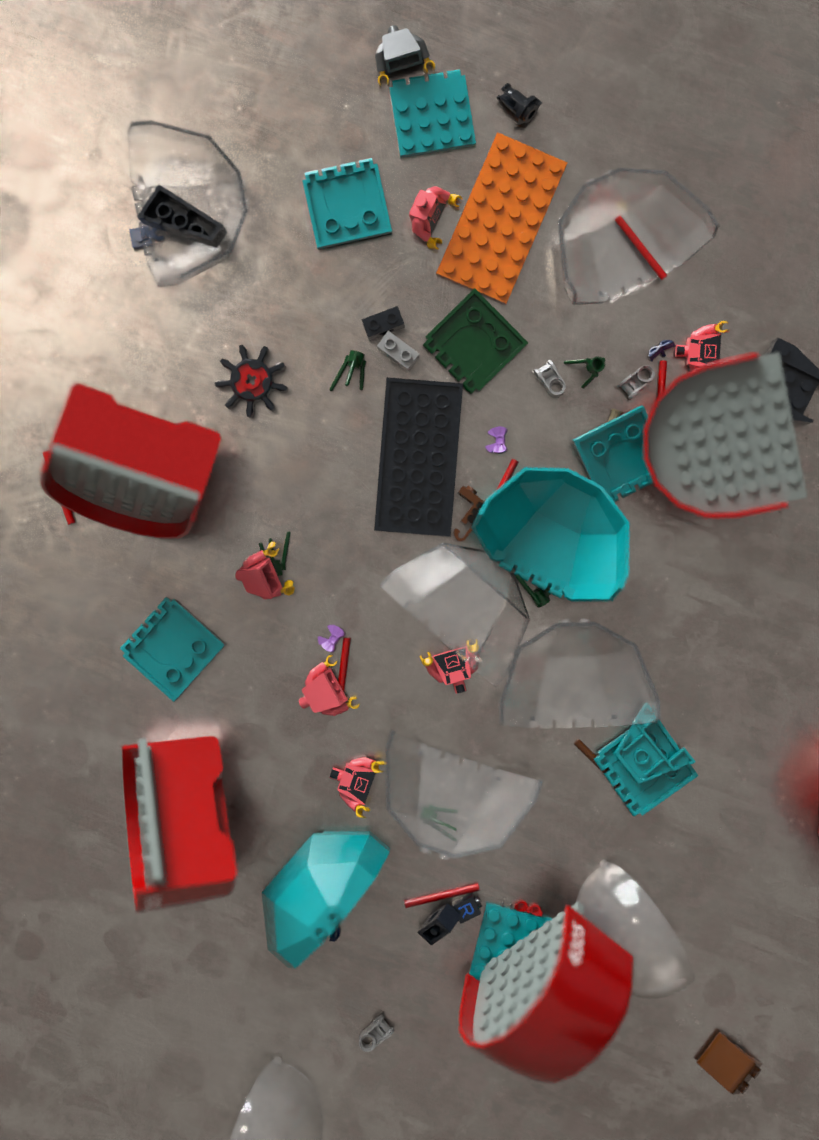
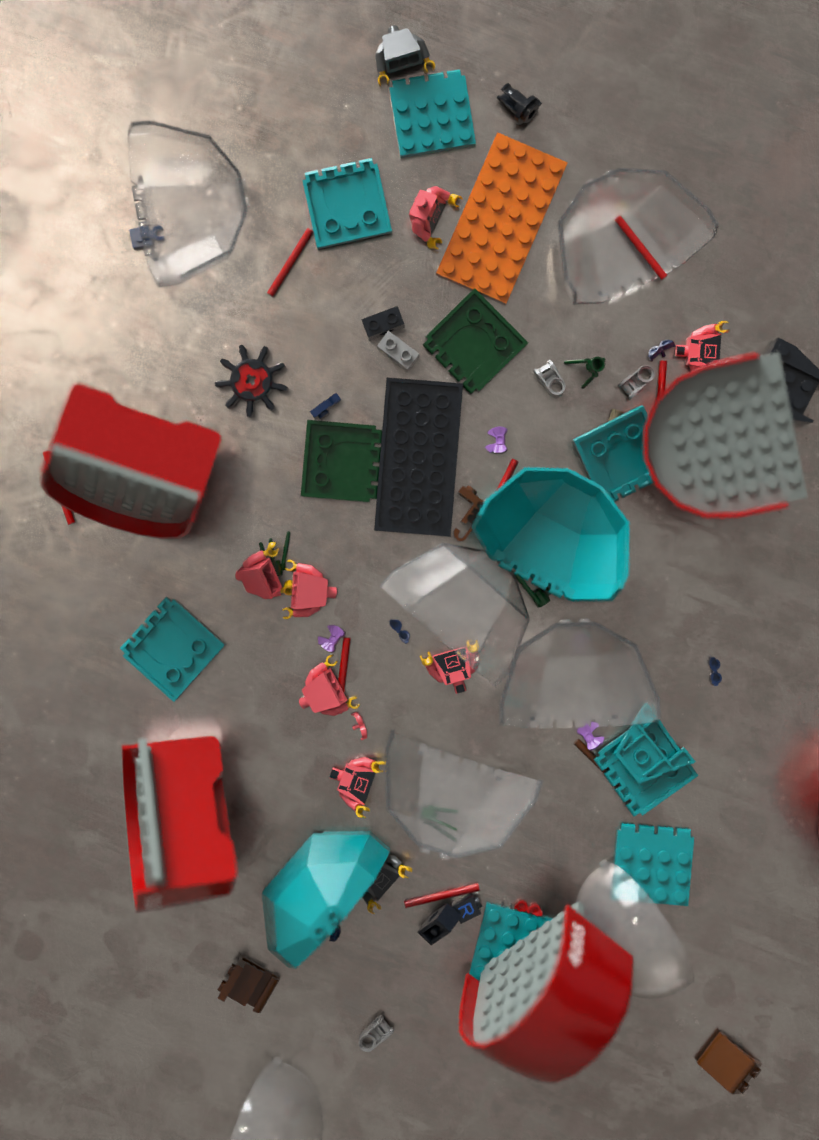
(176, 216): black wedge -> none
(248, 984): none -> reddish brown piece
(290, 262): none -> red bar
(308, 591): none -> coral torso
(322, 409): none -> dark blue plate
(340, 461): none -> dark green hinge
(354, 361): dark green plant -> none
(361, 725): none -> coral piece
(386, 877): none -> torso
(403, 634): none -> dark blue piece
(592, 742): none -> medium lavender piece
(657, 861): none -> teal hinge
(716, 677): none -> dark blue piece

